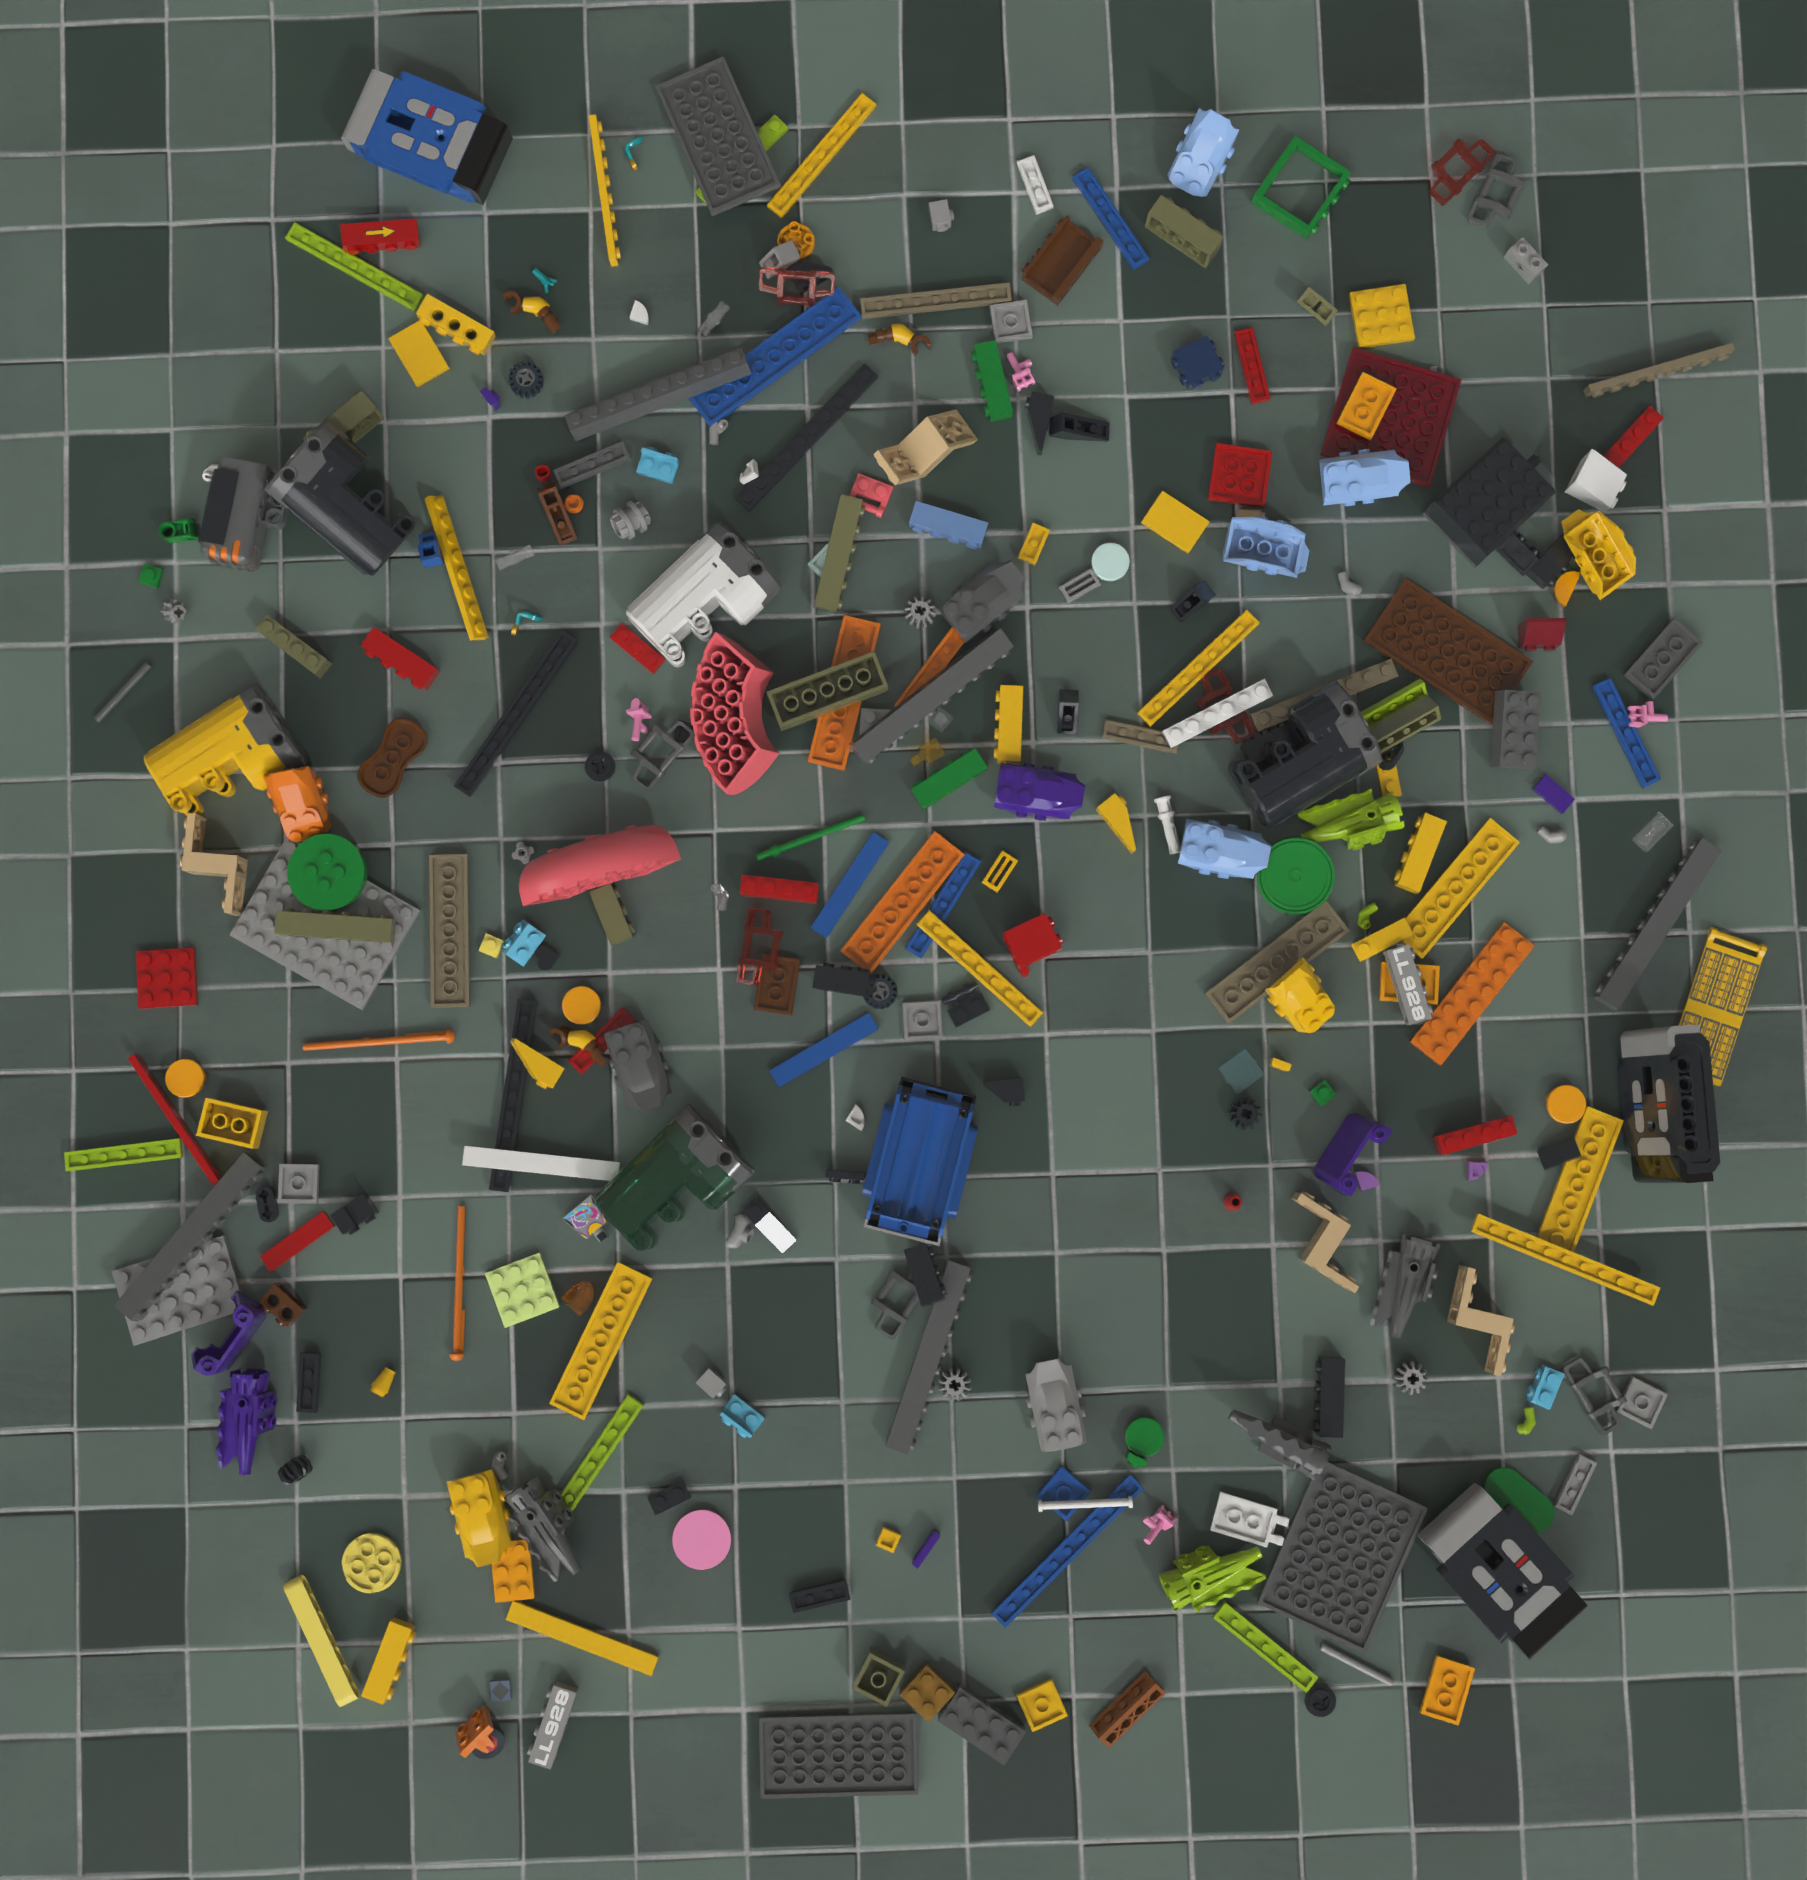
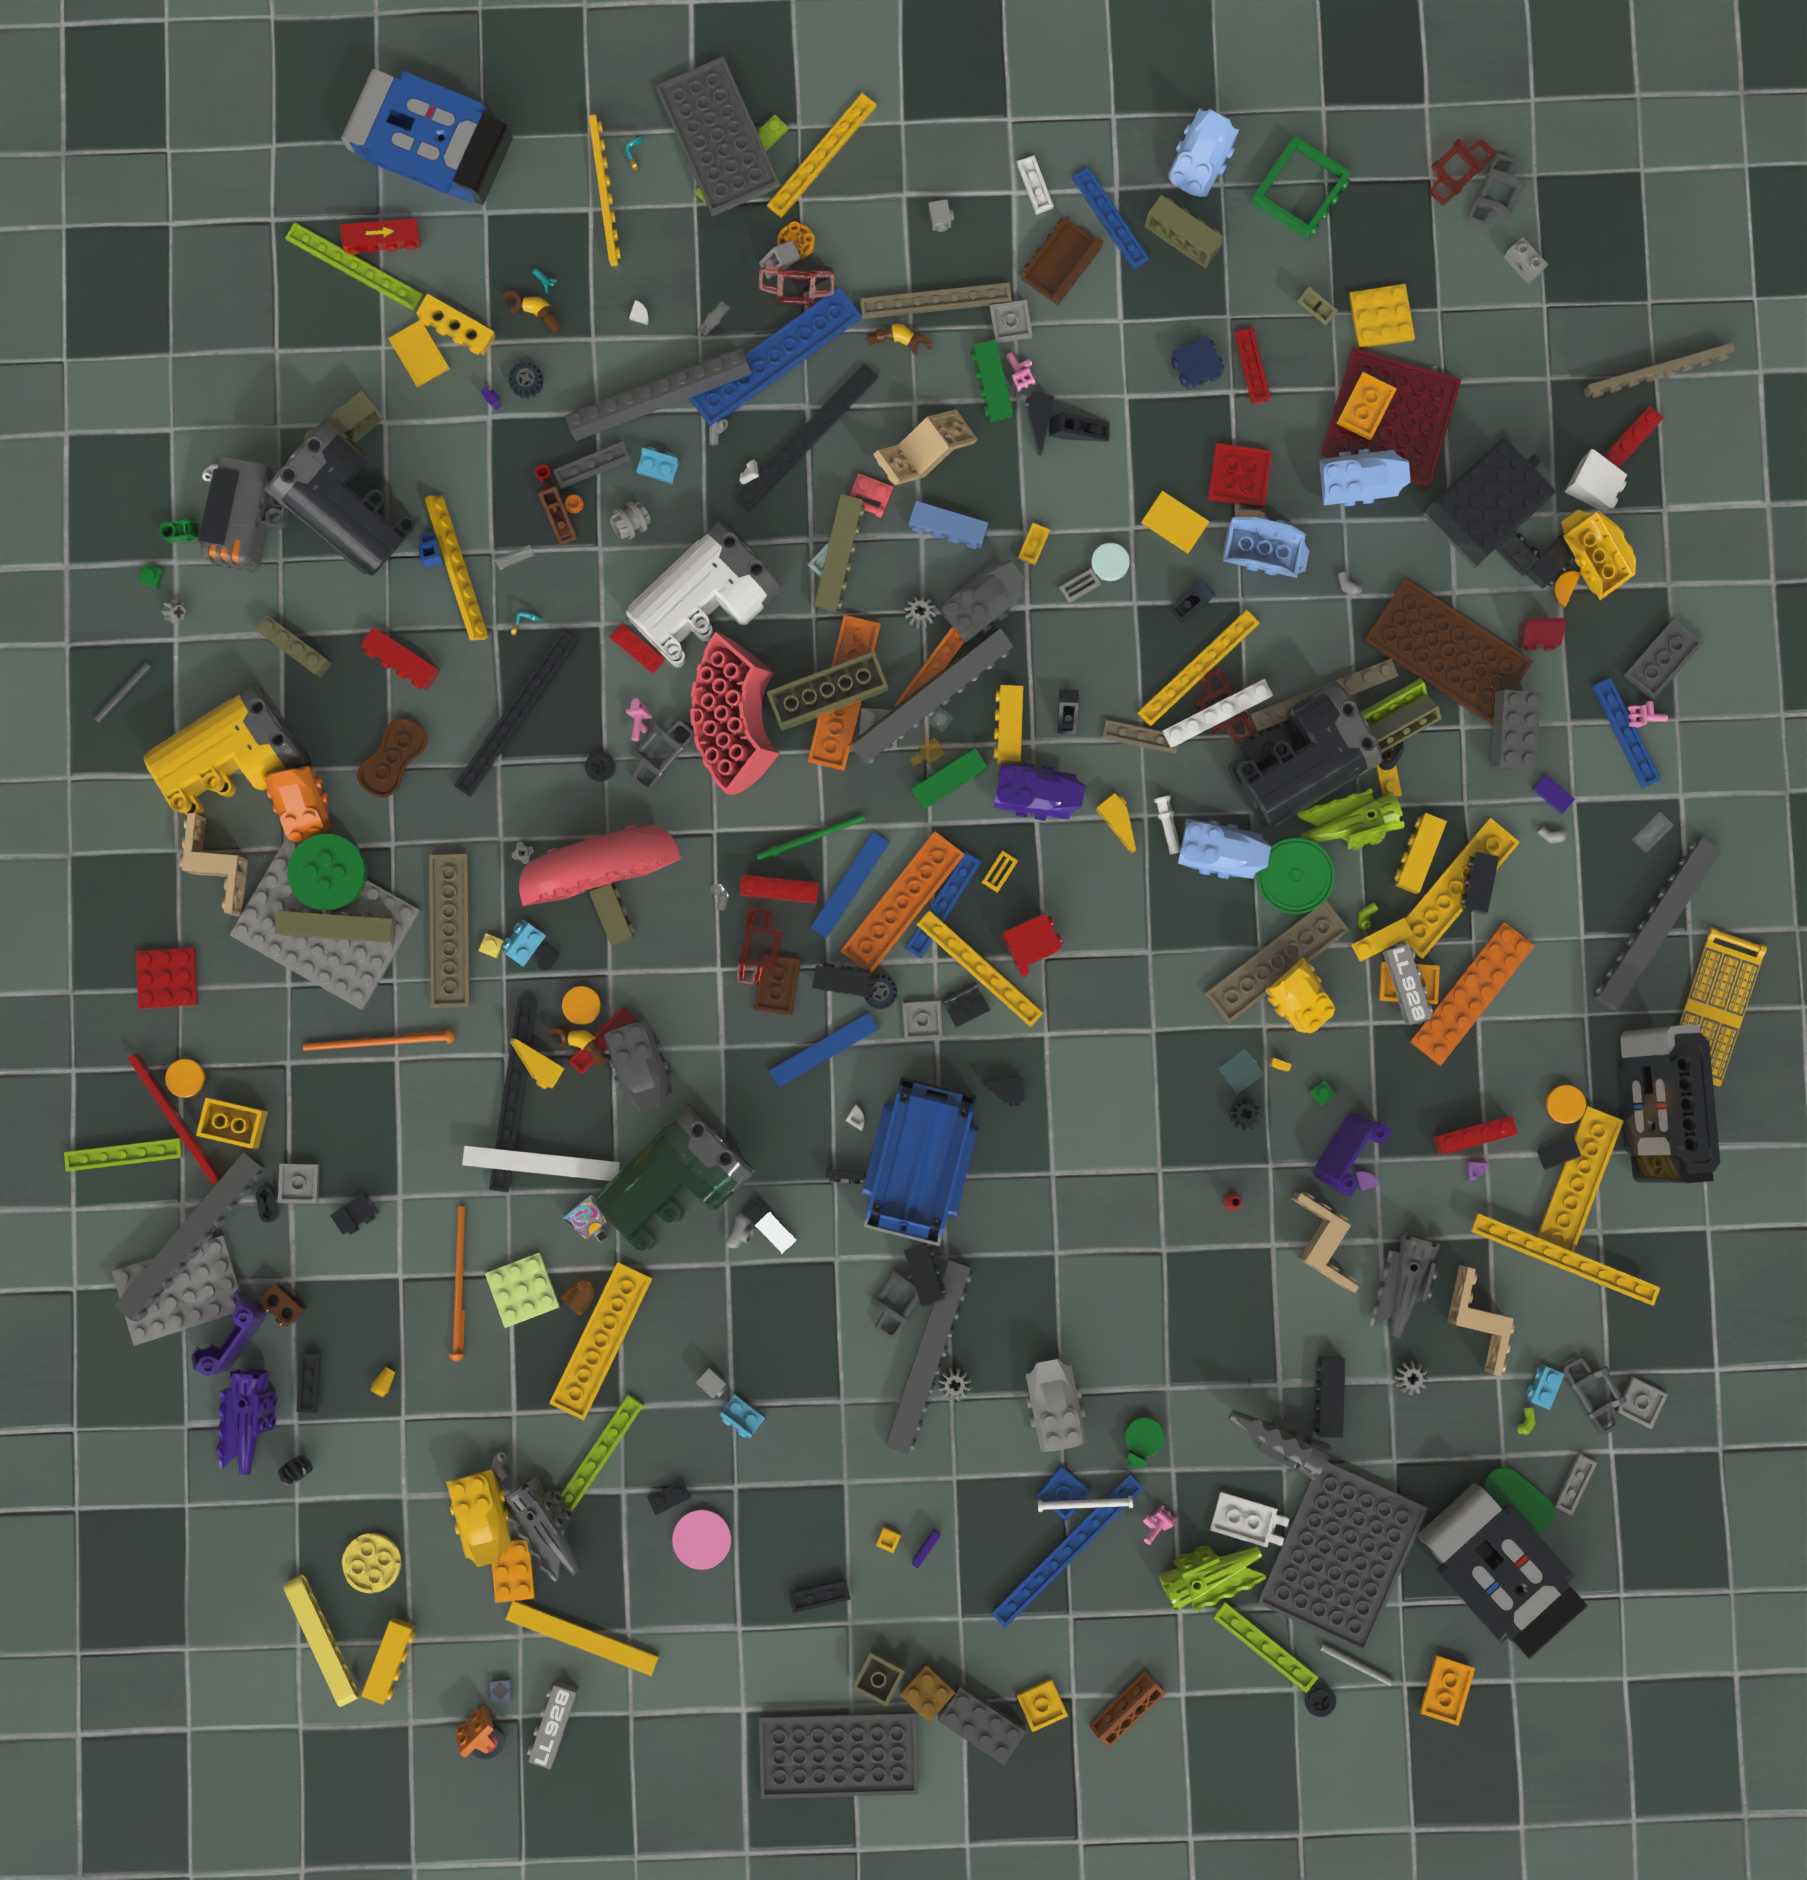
(297, 1241): red tile -> none
(1479, 883): none -> black brick

